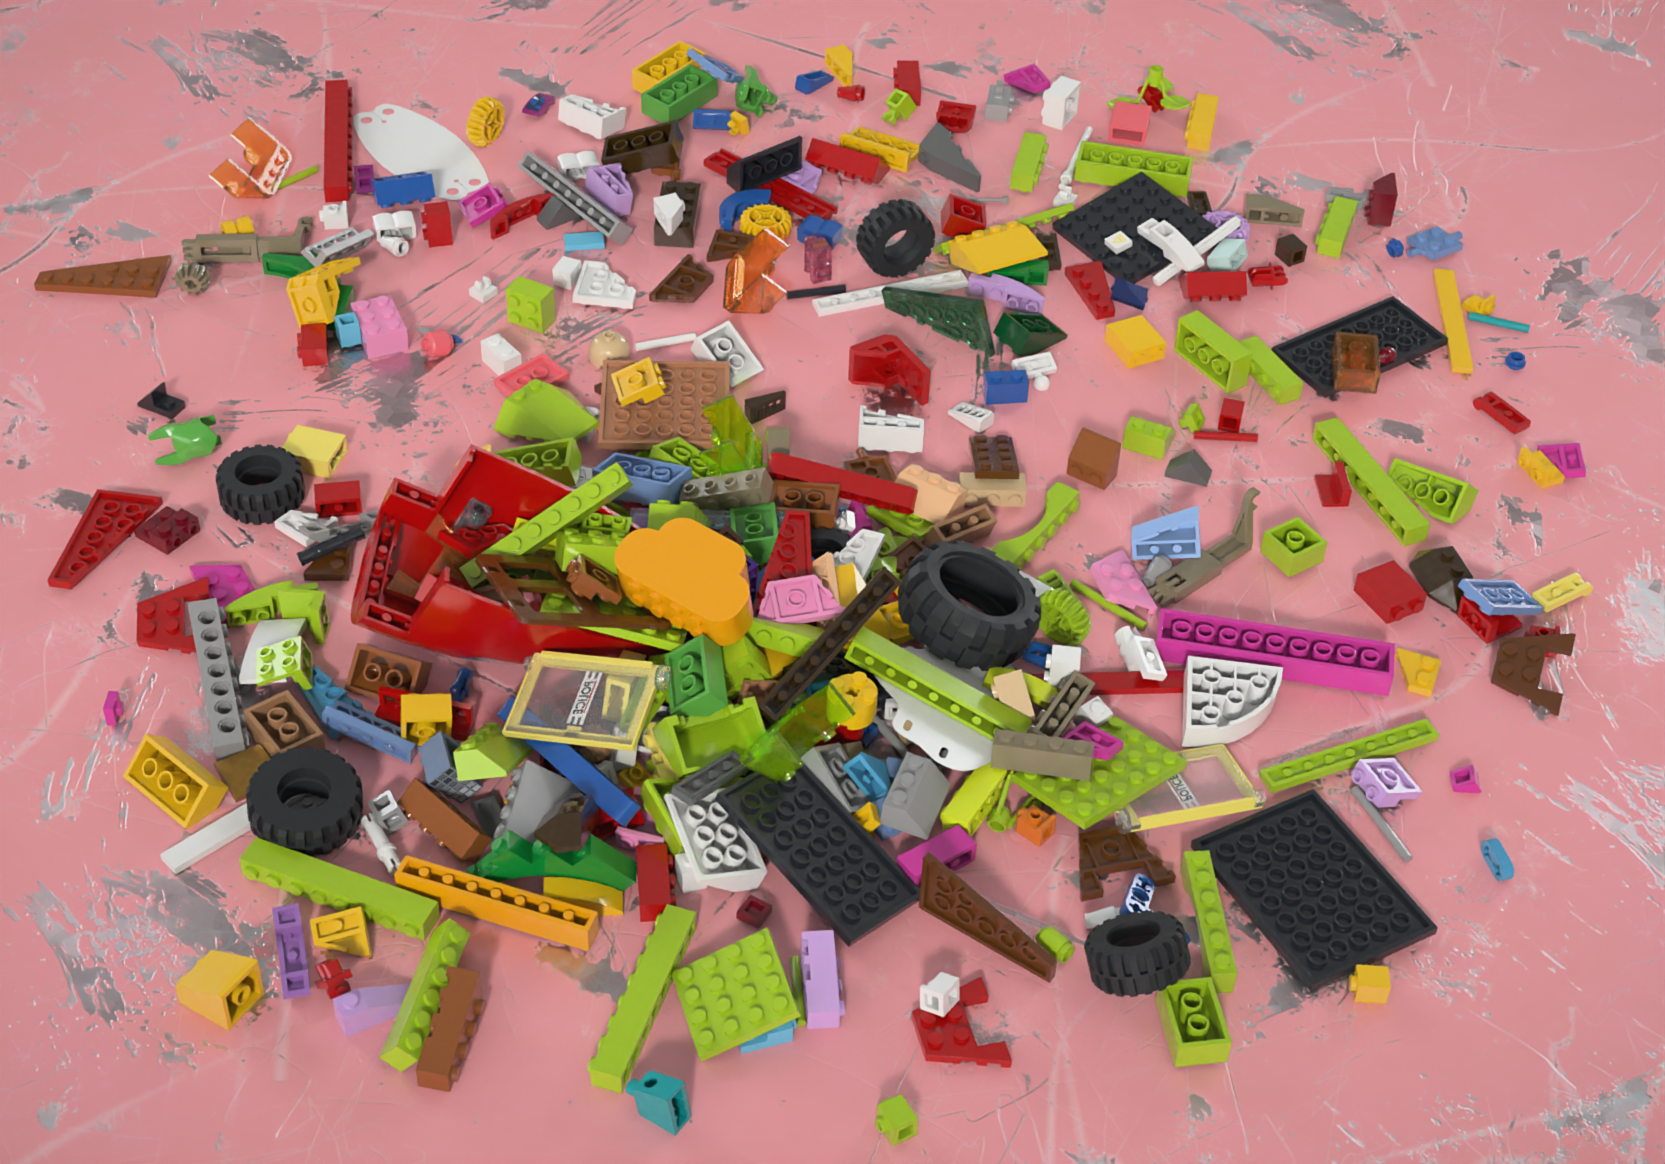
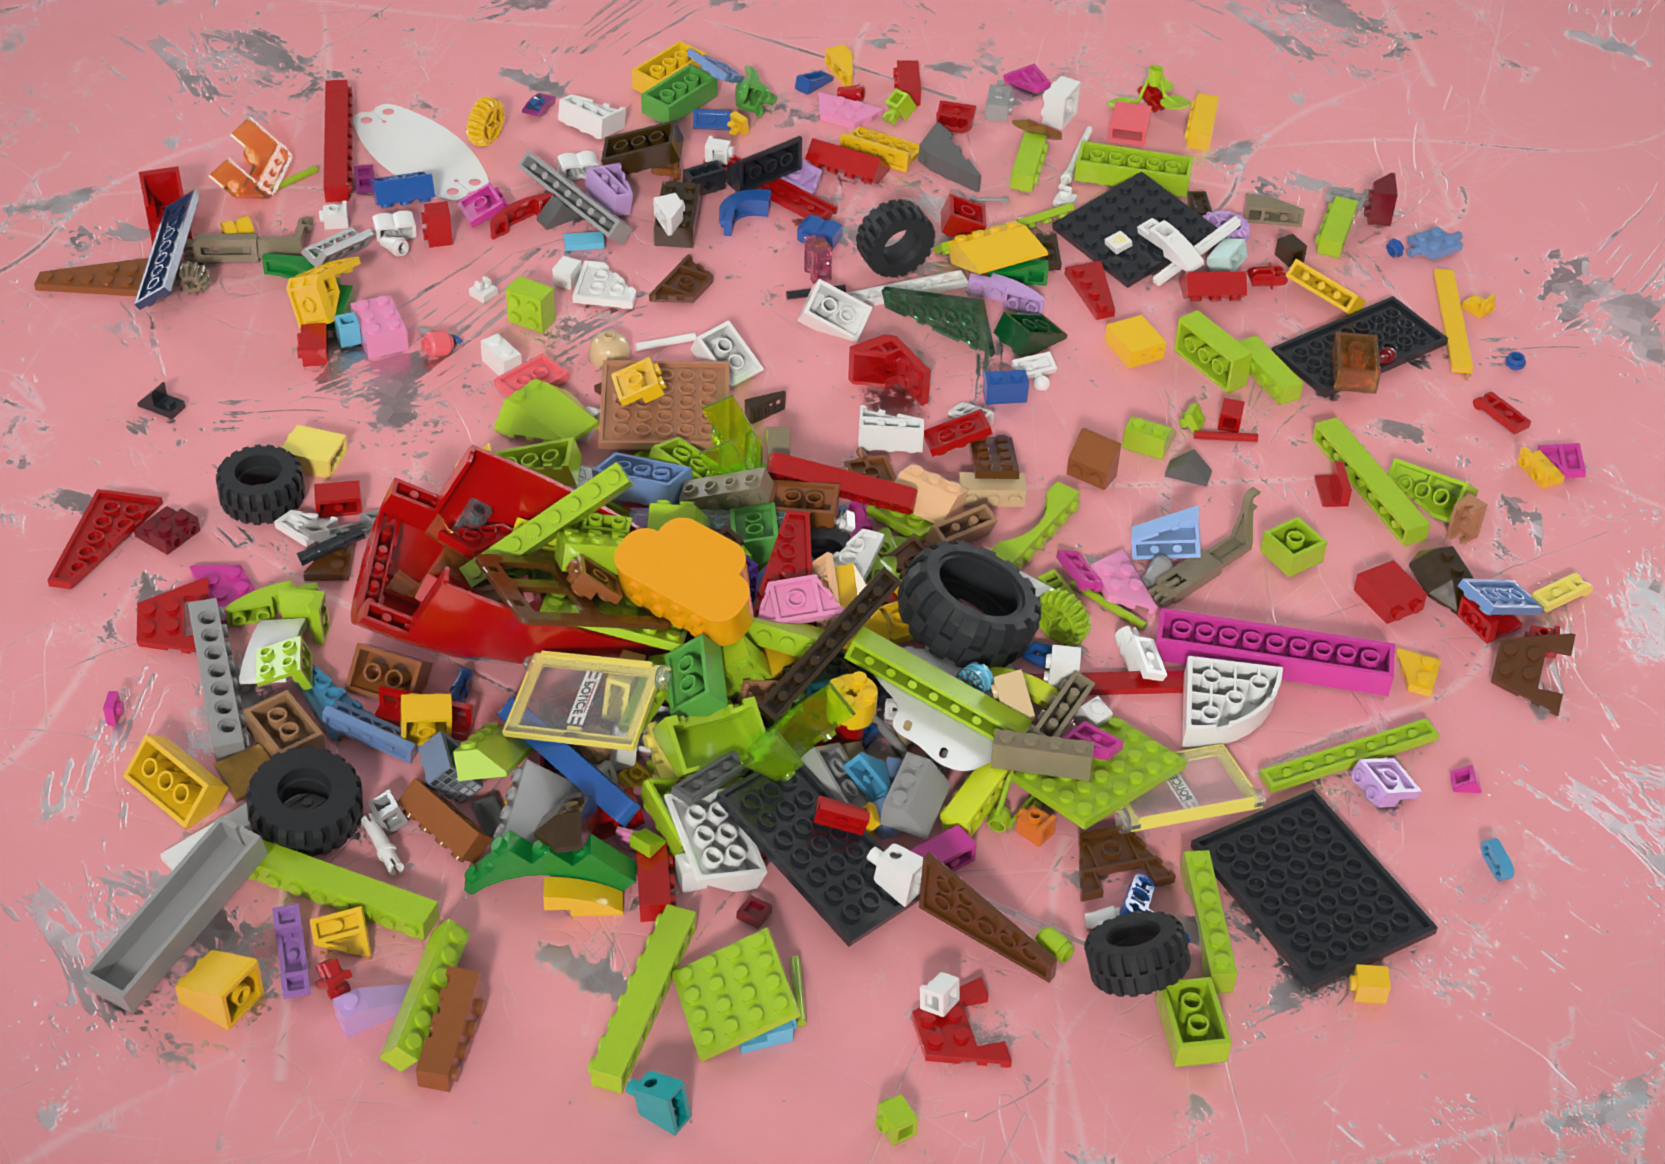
(160, 189): none -> red bracket
(167, 250): none -> dark blue plate
(175, 914): none -> light grey piece
(188, 438): bright green piece -> none
(499, 903): light orange brick -> none
(646, 842): none -> lime slope
(710, 176): none -> black brick
(718, 150): none -> white brick
(726, 245): reddish brown wing -> none
(746, 279): clear orange windscreen -> none
(766, 216): yellow gear -> none
(820, 980): lavender wedge -> none
(834, 312): none -> white slope
(841, 815): none -> red panel
(845, 111): none -> bright pink wing
(897, 872): none -> white torso
(957, 433): none -> red plate
(977, 676): none -> medium azure wheel
(1034, 127): none -> pearl gold slope
(1080, 571): none -> dark pink plate
(1129, 294): clear blue piece -> none
(1325, 287): none -> yellow brick
(1381, 824): light grey bar -> none
(1466, 518): none -> nougat hinge
(1499, 322): teal bar -> none

